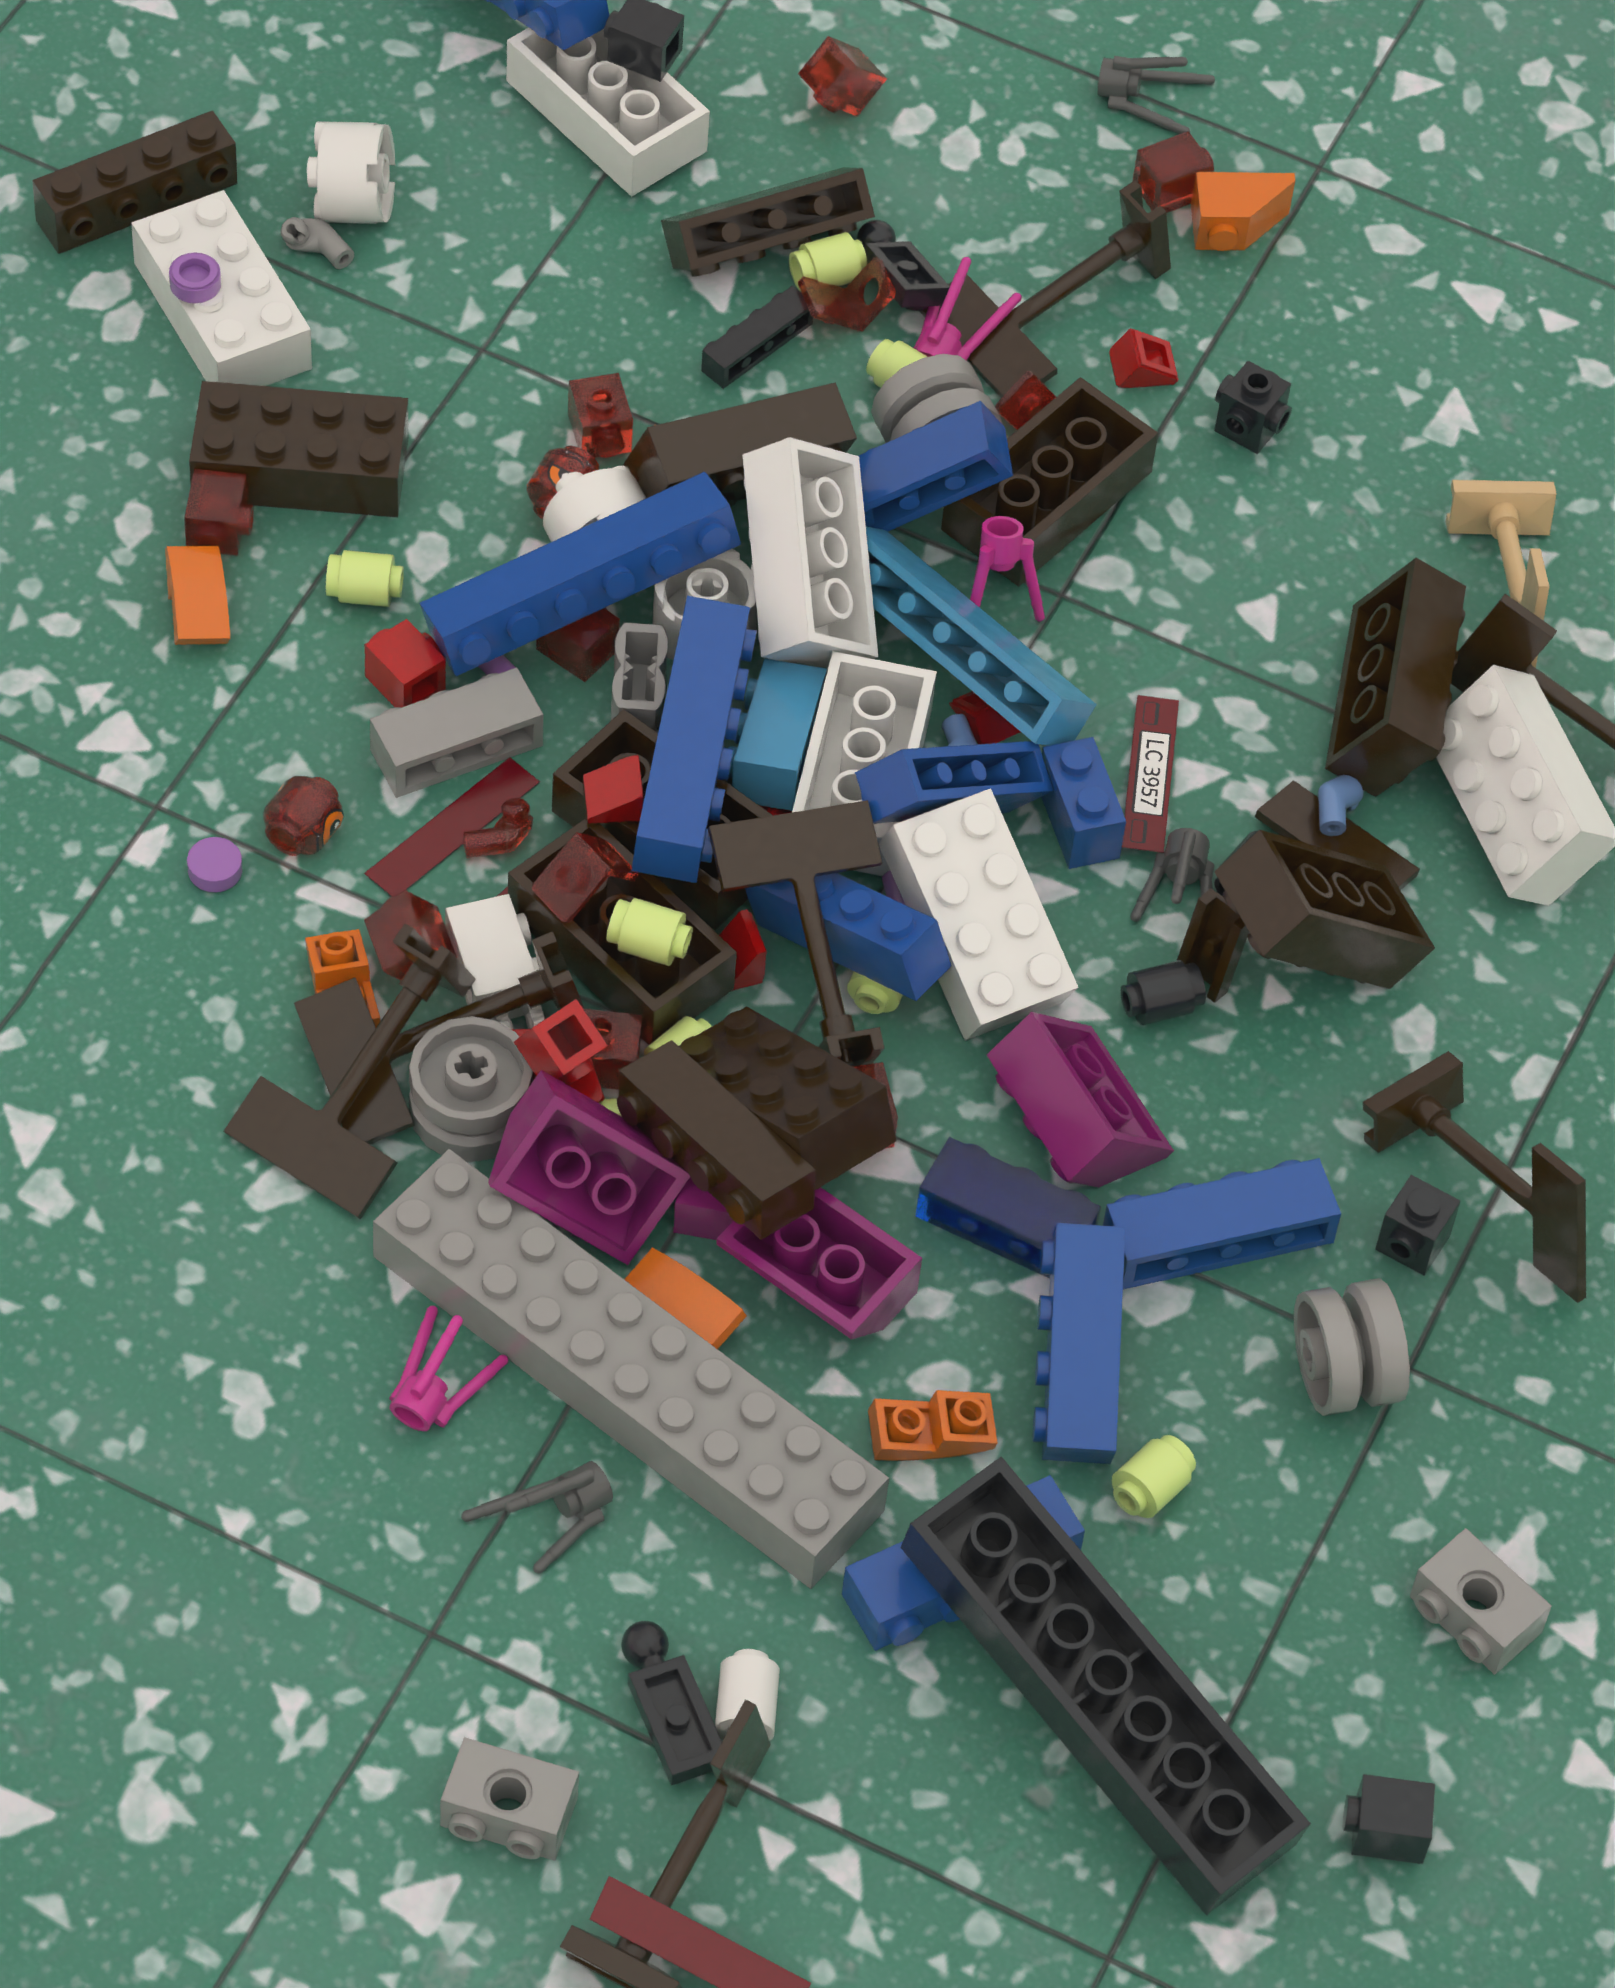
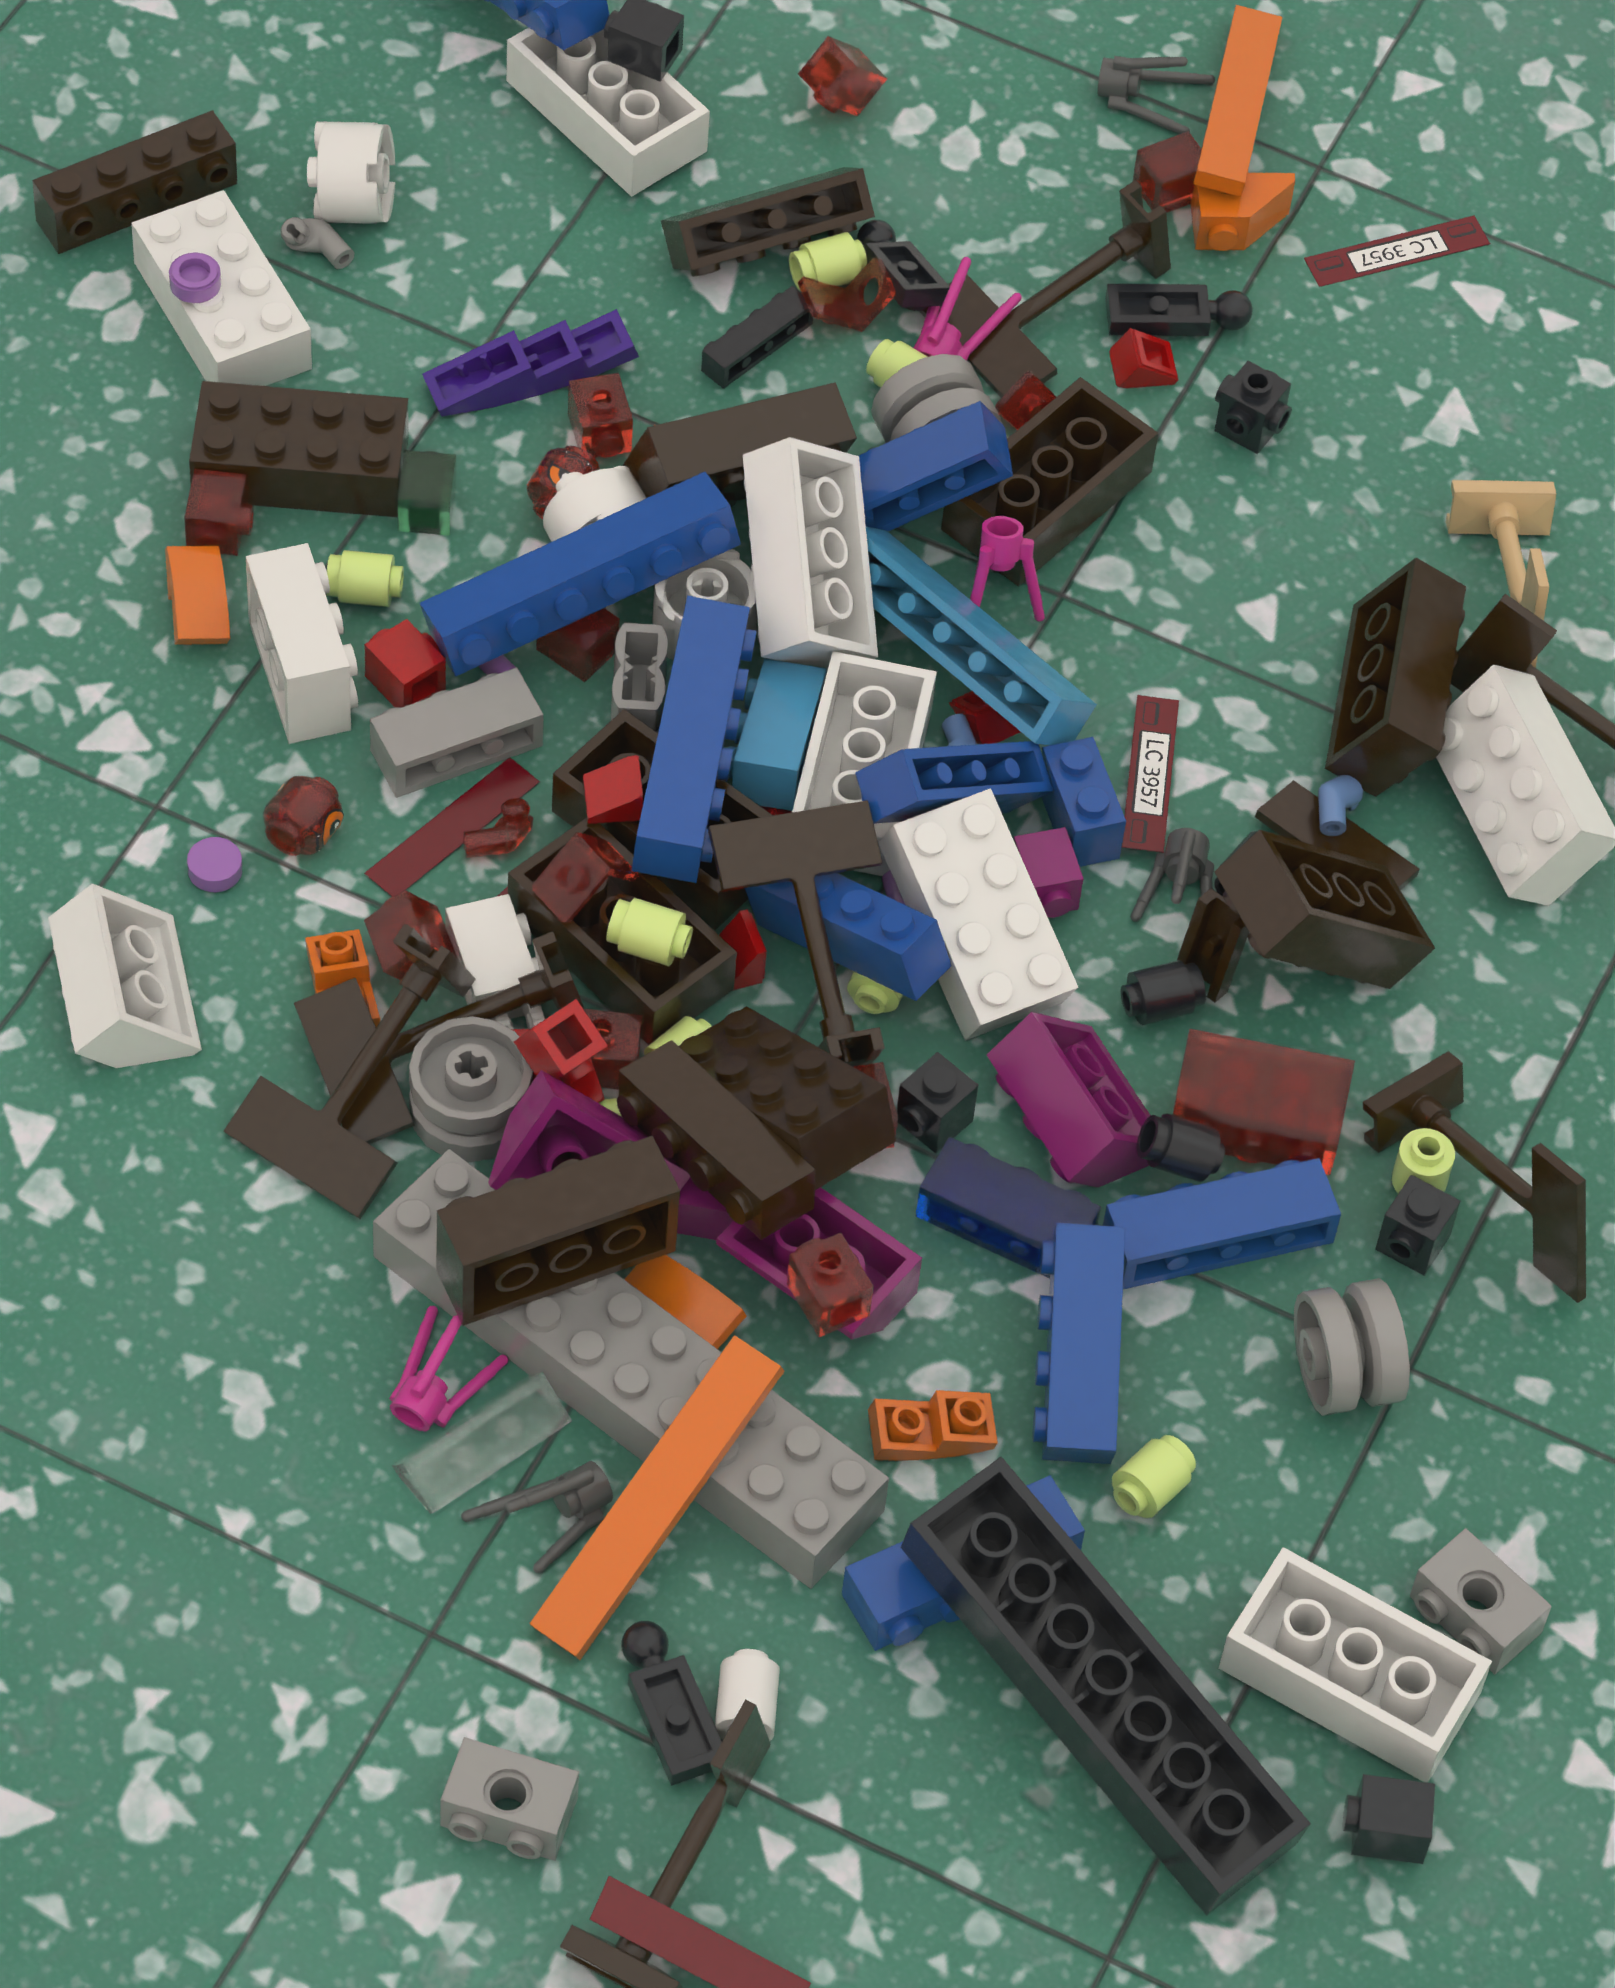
(122, 980): none -> white slope
(301, 642): none -> white brick
(427, 492): none -> clear green brick
(483, 1442): none -> clear slope
(518, 370): none -> dark purple slope
(557, 1229): none -> dark brown brick
(657, 1497): none -> orange tile
(829, 1284): none -> clear red brick
(936, 1102): none -> black brick
(1052, 869): none -> magenta brick
(1173, 309): none -> black plate
(1180, 1146): none -> black brick
(1238, 101): none -> orange tile
(1264, 1098): none -> clear red slope
(1354, 1664): none -> white brick
(1396, 251): none -> sticker
(1426, 1156): none -> yellowish green brick

